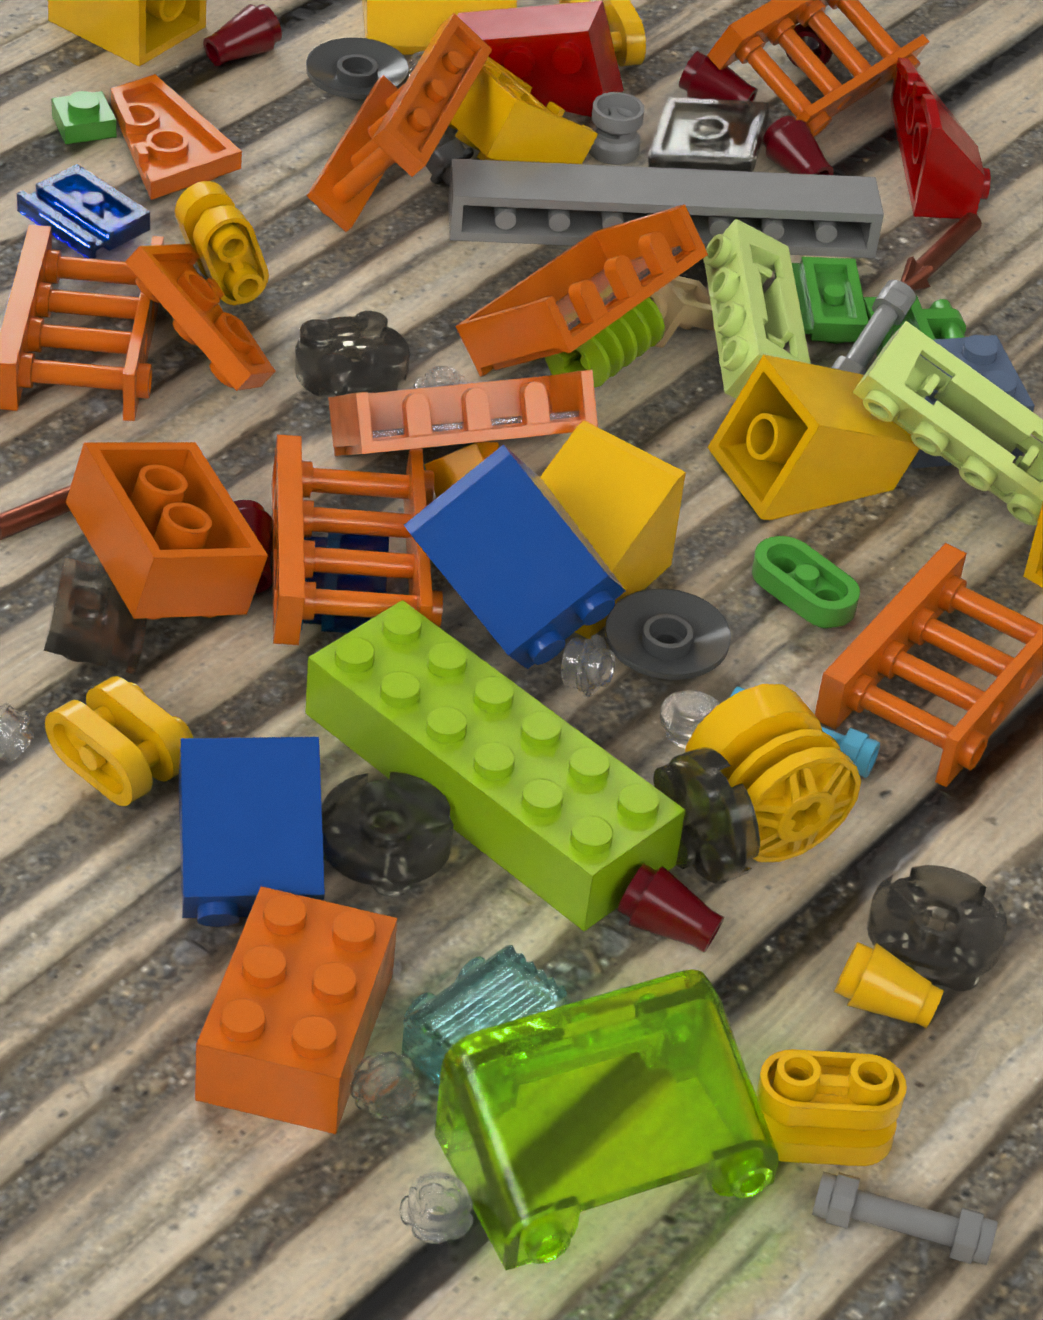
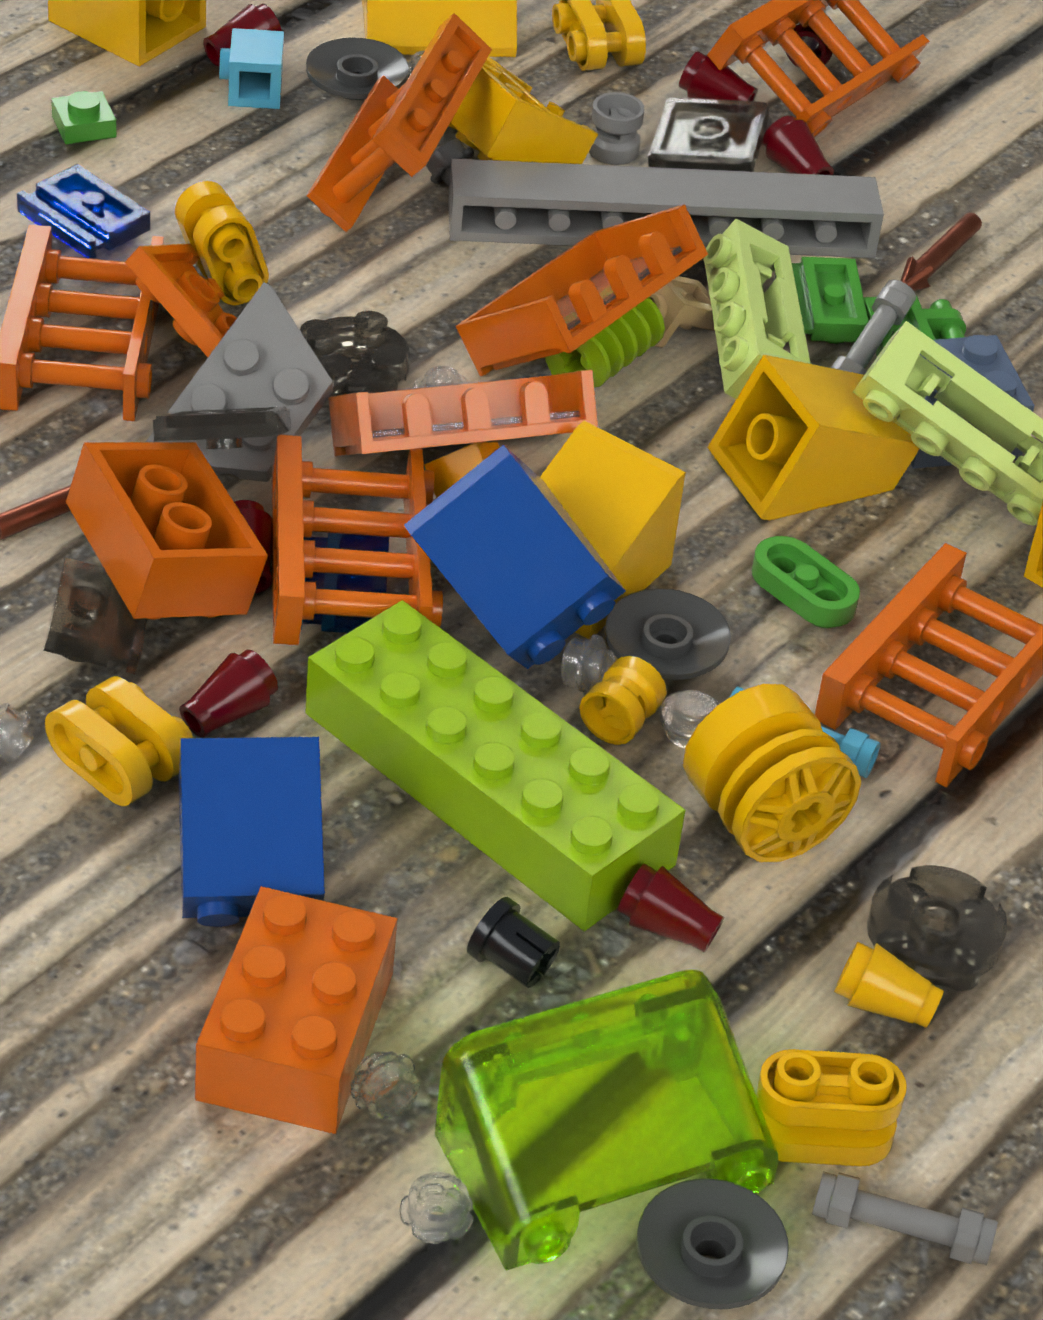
(170, 138): orange wing -> none
(223, 426): none -> clear smoke plate
(231, 692): none -> dark red cone
(253, 68): none -> medium azure brick
(256, 366): none -> light grey wing
(381, 859): clear smoke plate -> none
(480, 998): clear light blue brick -> none
(513, 943): none -> black bush
(555, 49): red wedge -> none
(622, 701): none -> yellow wheel
(715, 1221): none -> dark grey dish
(718, 820): clear smoke plate -> none
(936, 151): red wedge -> none

